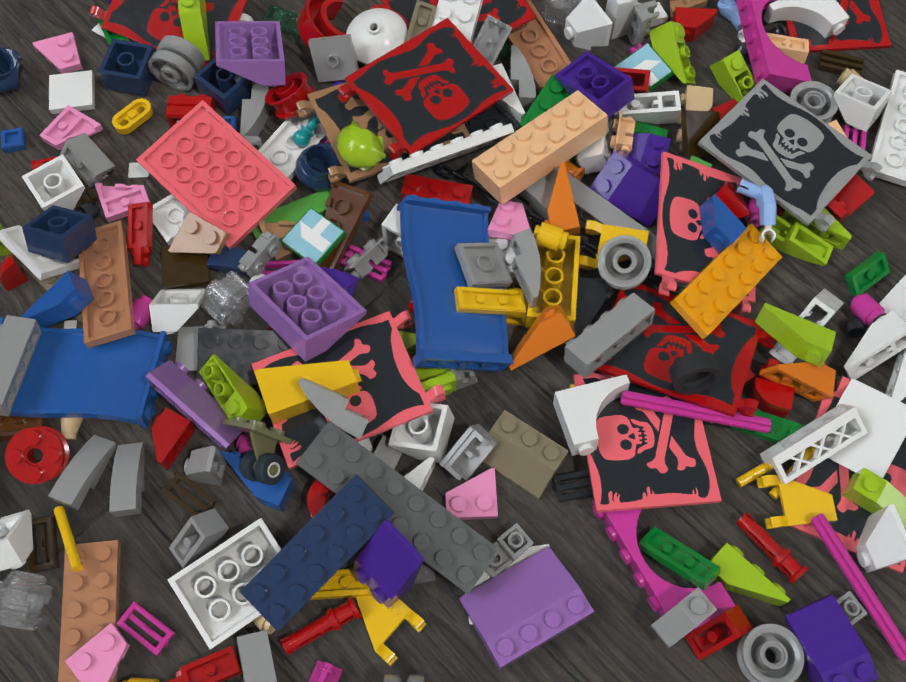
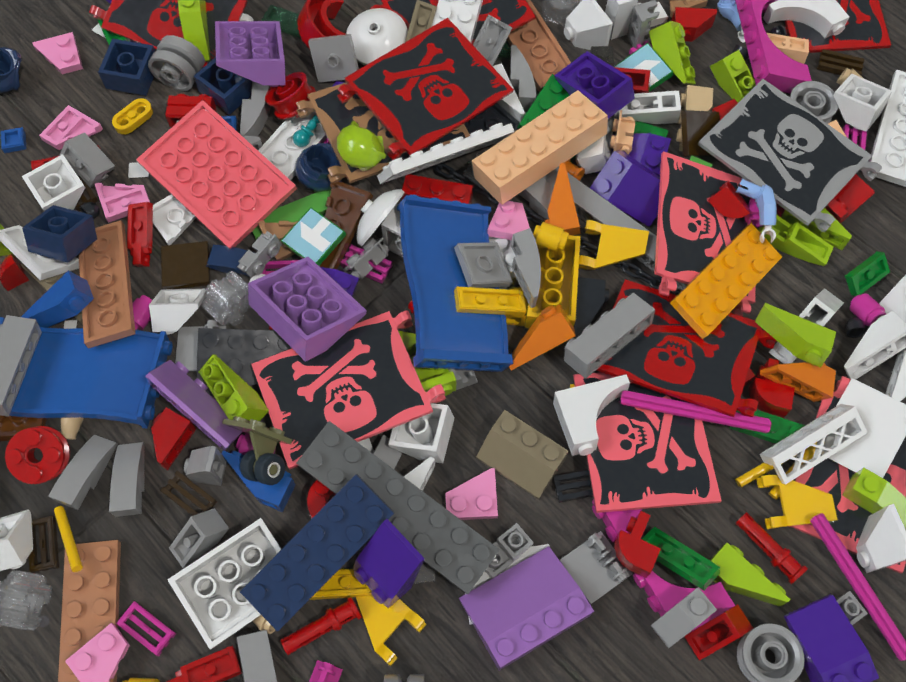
(72, 89): white tile -> none
(198, 237): wing -> none
(285, 396): yellow slope -> none
(334, 408): light grey slope -> none
(375, 213): none -> white dish
(469, 452): light grey hinge -> none
(595, 567): none -> light grey hinge
(627, 247): light grey wheel -> none
(632, 550): none -> red brick
(694, 373): black tyre -> none
(719, 224): blue slope -> none

